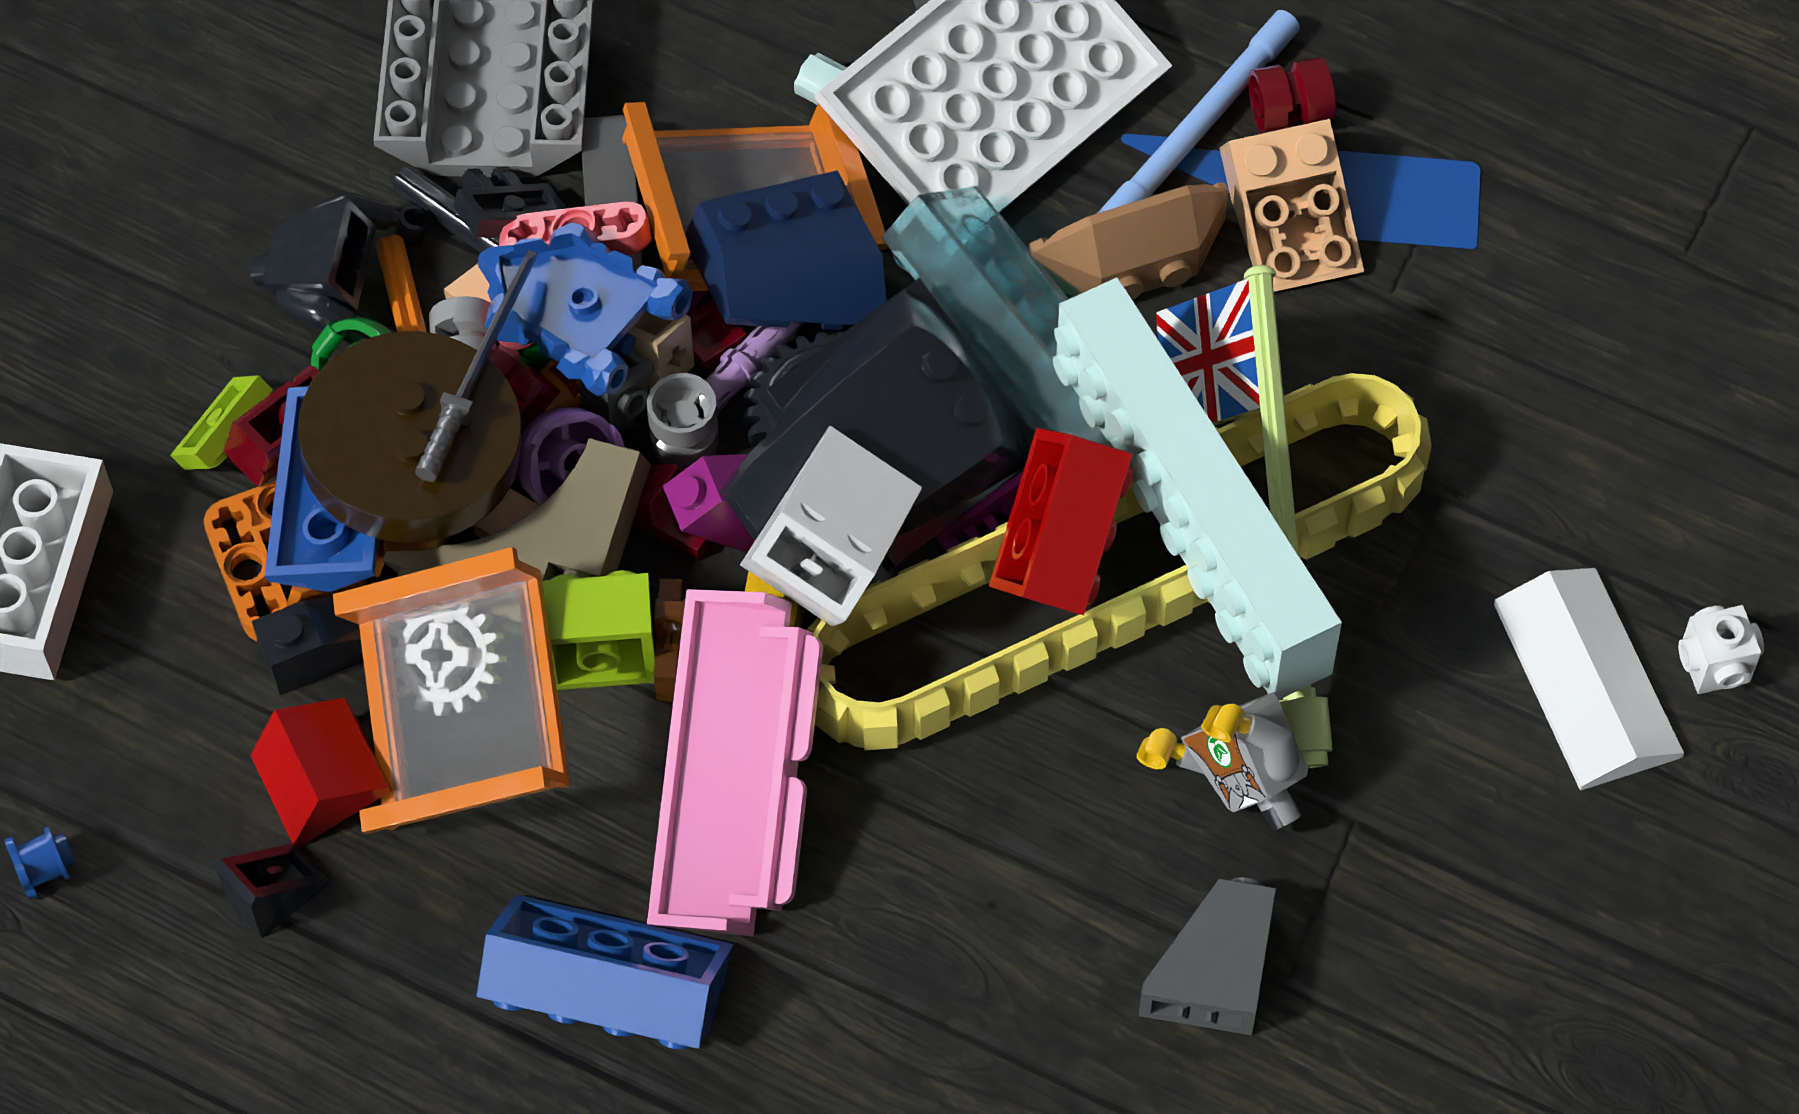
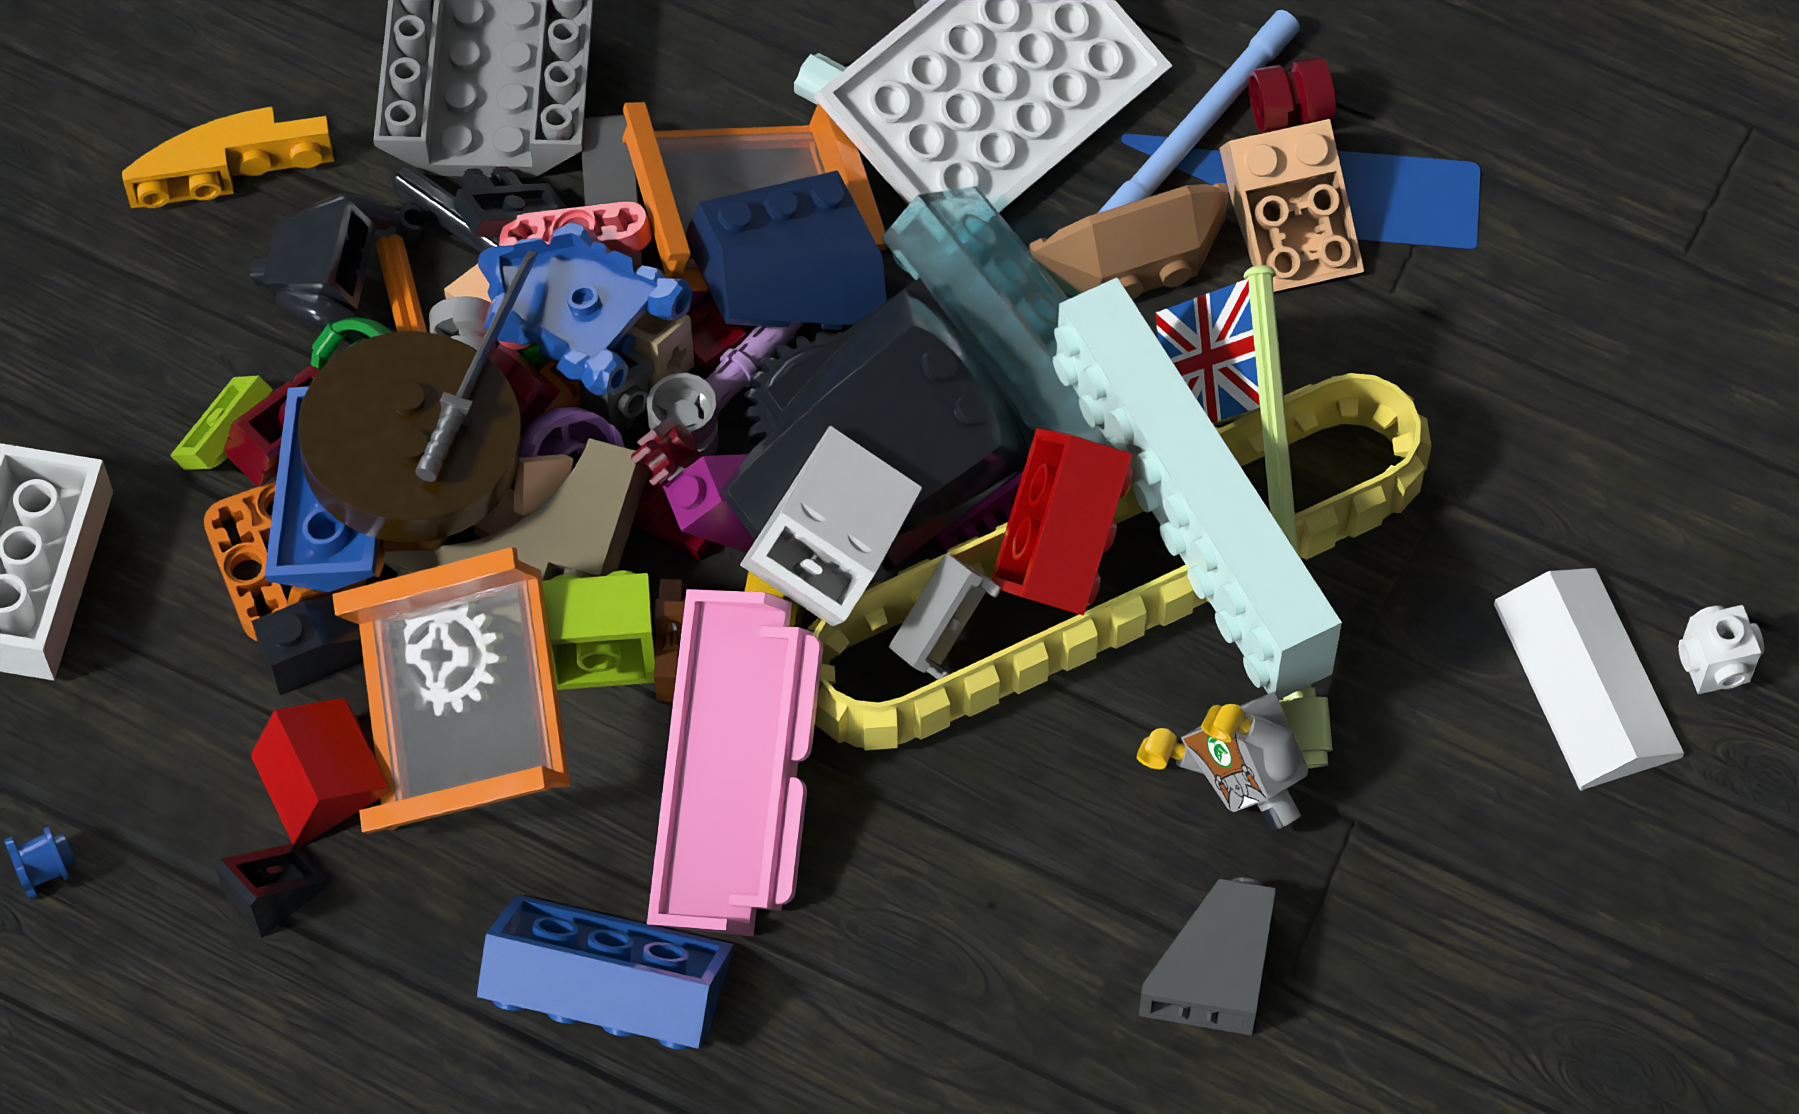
(208, 156): none -> light orange slope
(538, 480): none -> light nougat tile
(667, 451): none -> dark red plate
(941, 615): none -> light grey hinge

